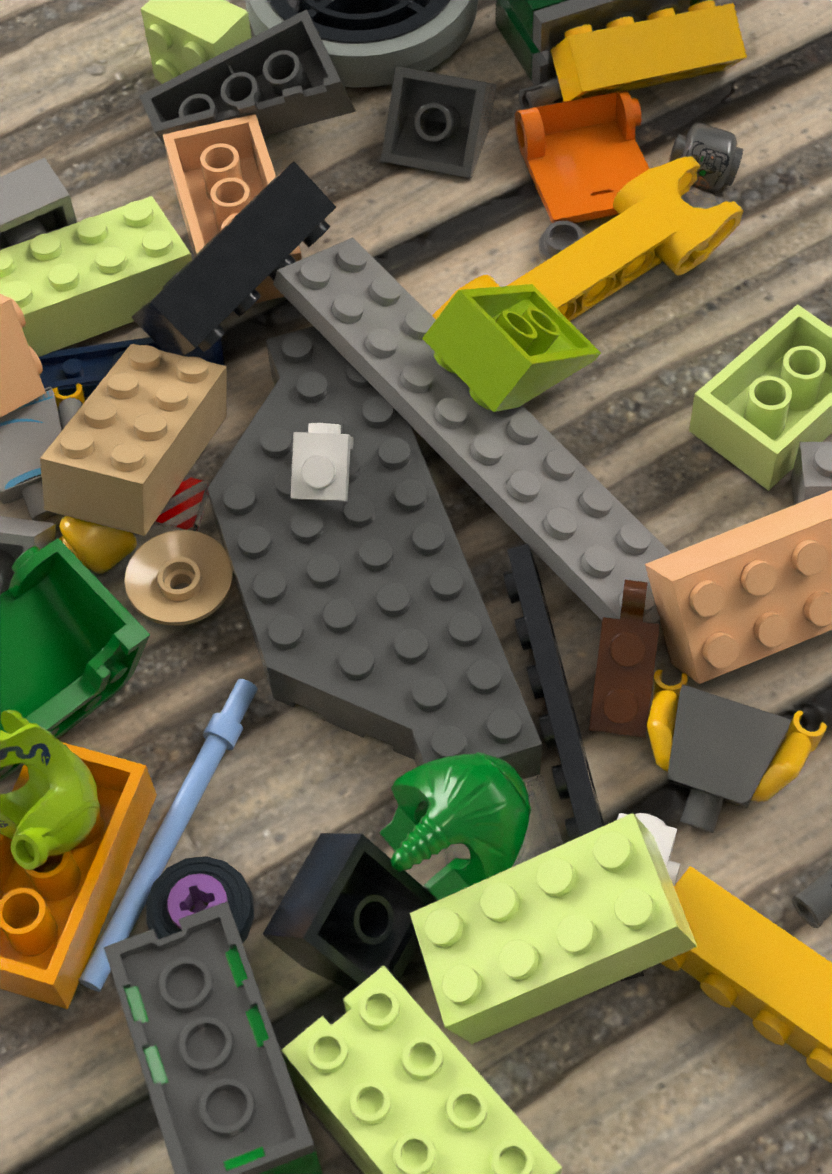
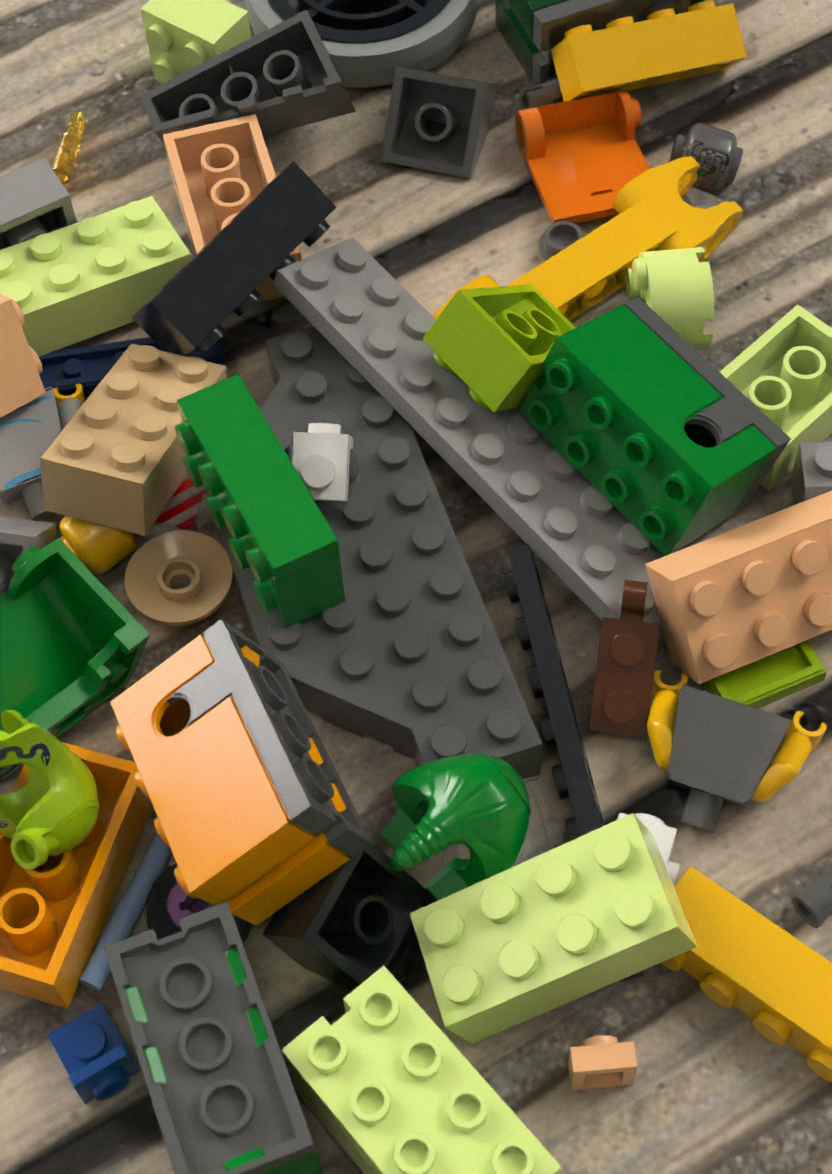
(69, 147): none -> clear yellow pin
(94, 1055): none -> blue bracket
(237, 775): none -> light orange piece
(261, 502): none -> green brick
(602, 1063): none -> light nougat plate
(652, 425): none -> green piece
(676, 290): none -> yellowish green brick
(770, 677): none -> lime tile

